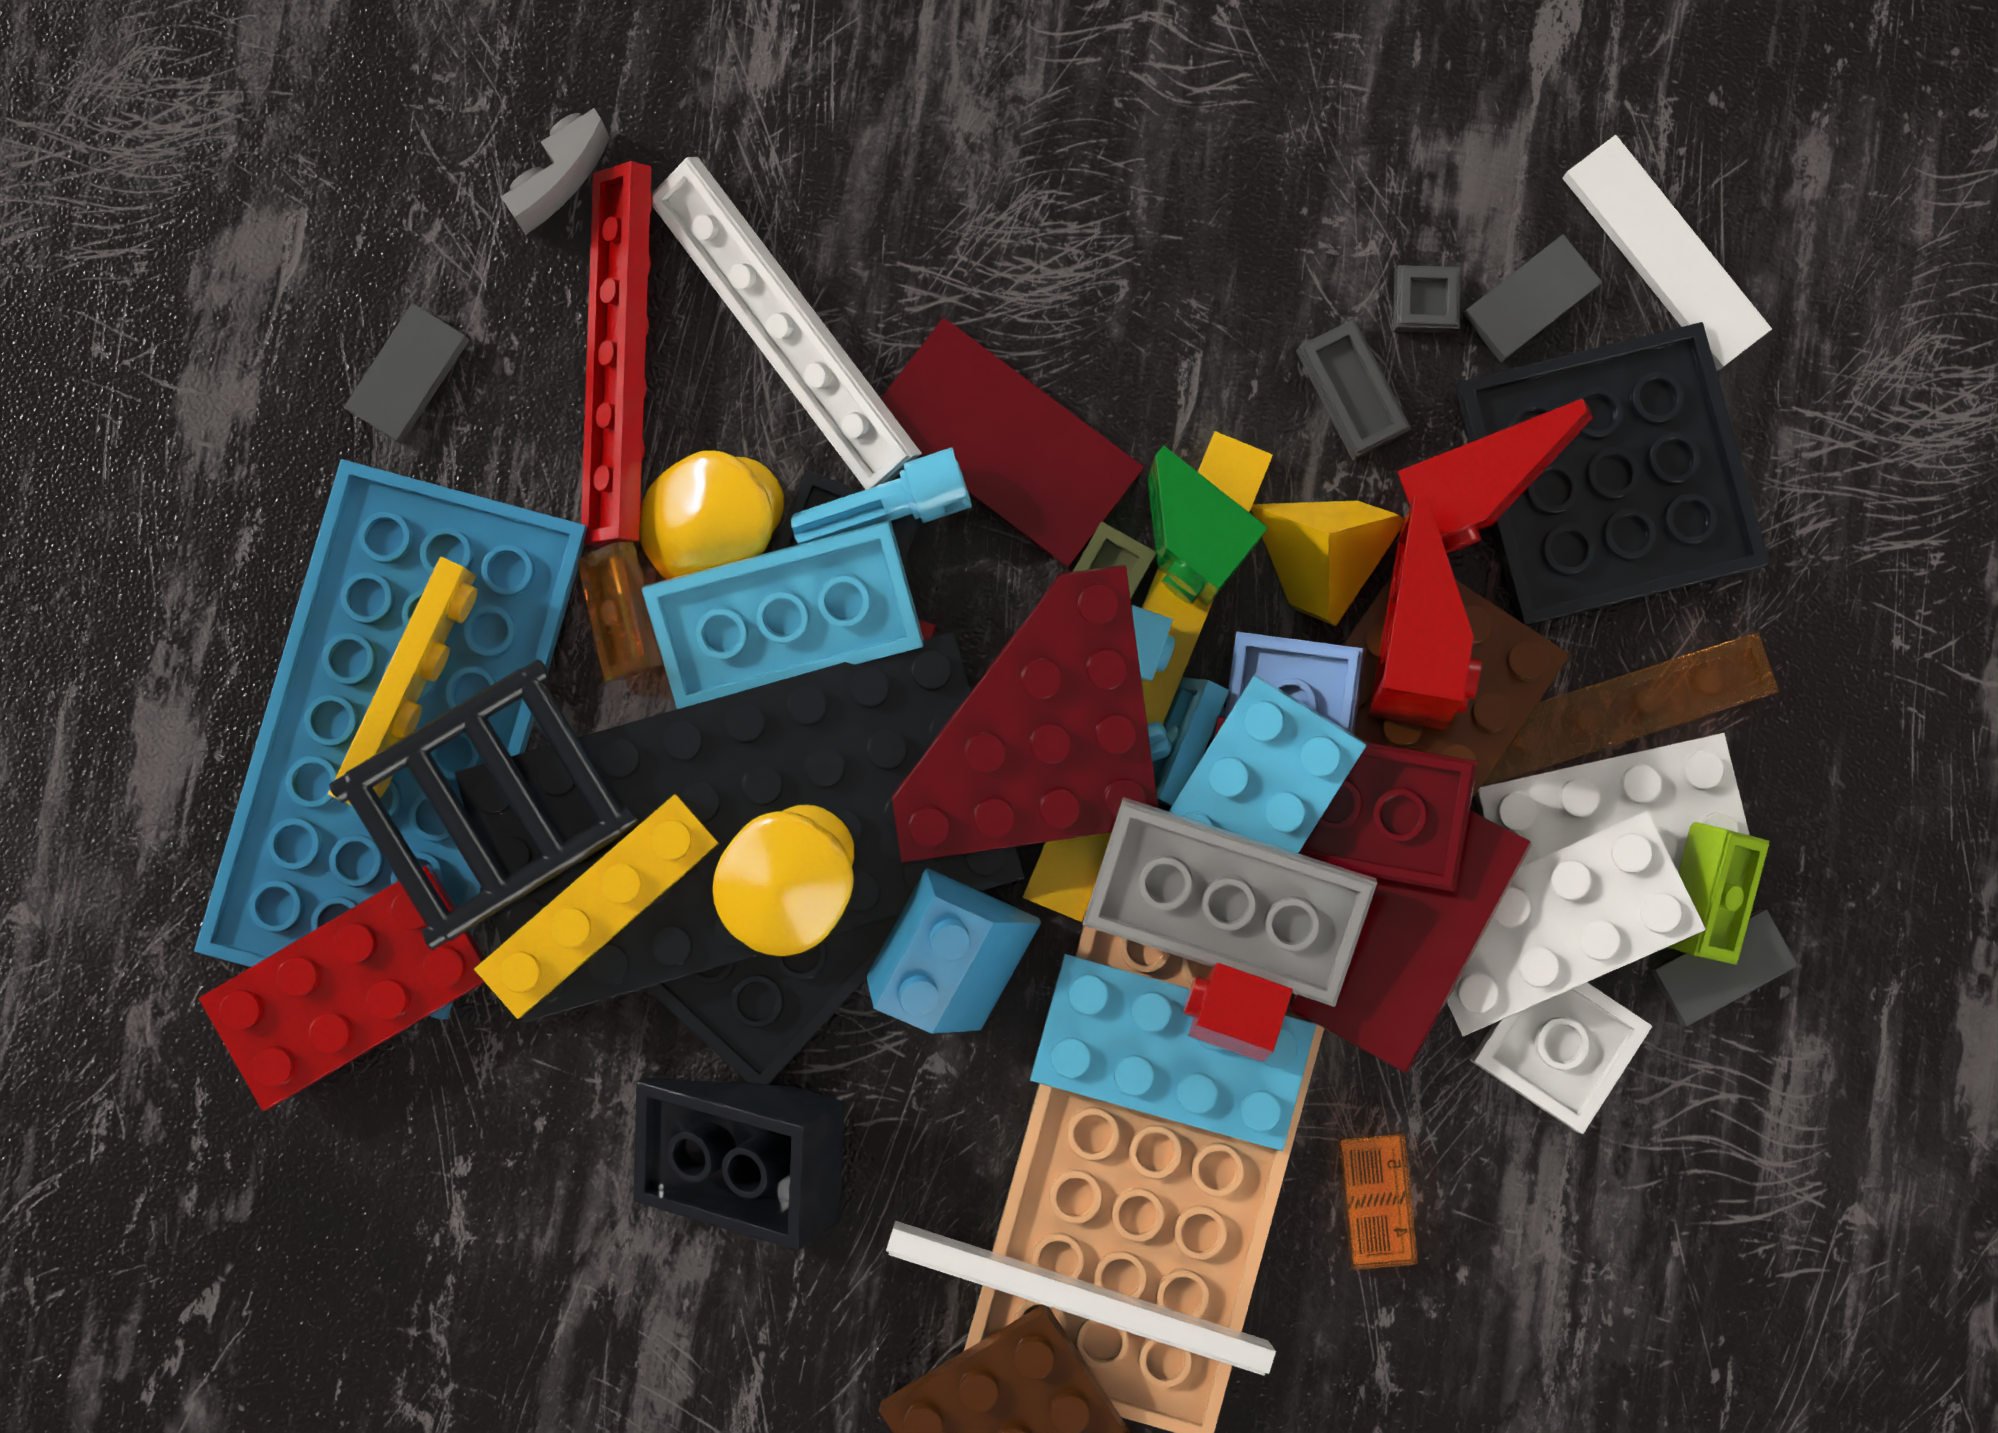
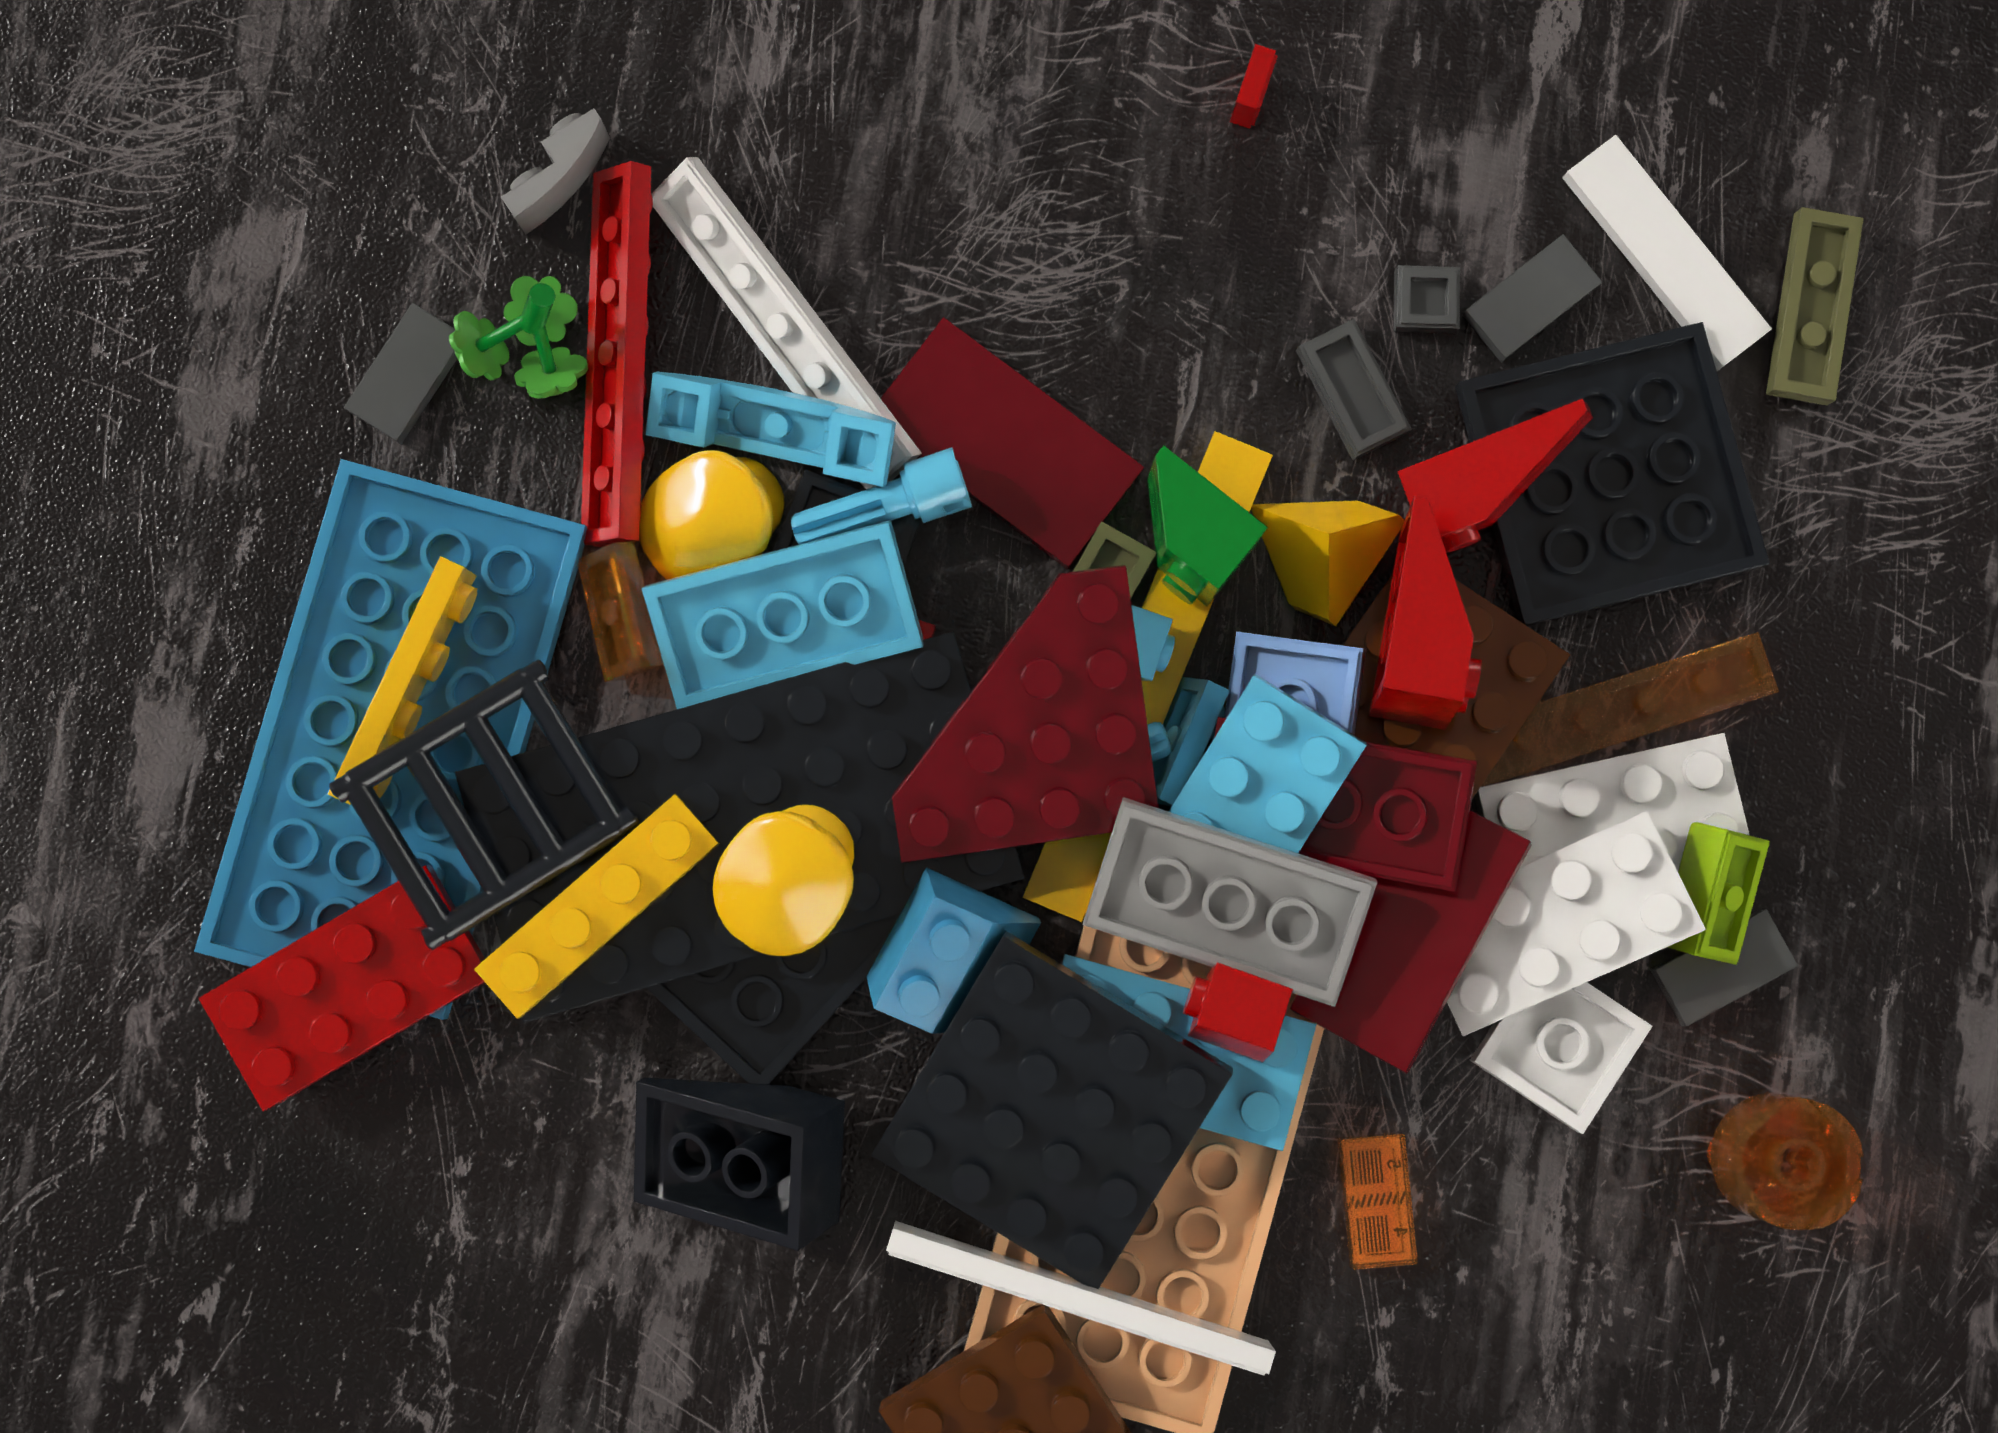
(536, 318): none -> bright green plant
(772, 424): none -> medium azure slope
(1052, 1111): none -> black plate
(1254, 86): none -> red tile
(1814, 306): none -> olive plate
(1822, 1161): none -> clear orange brick

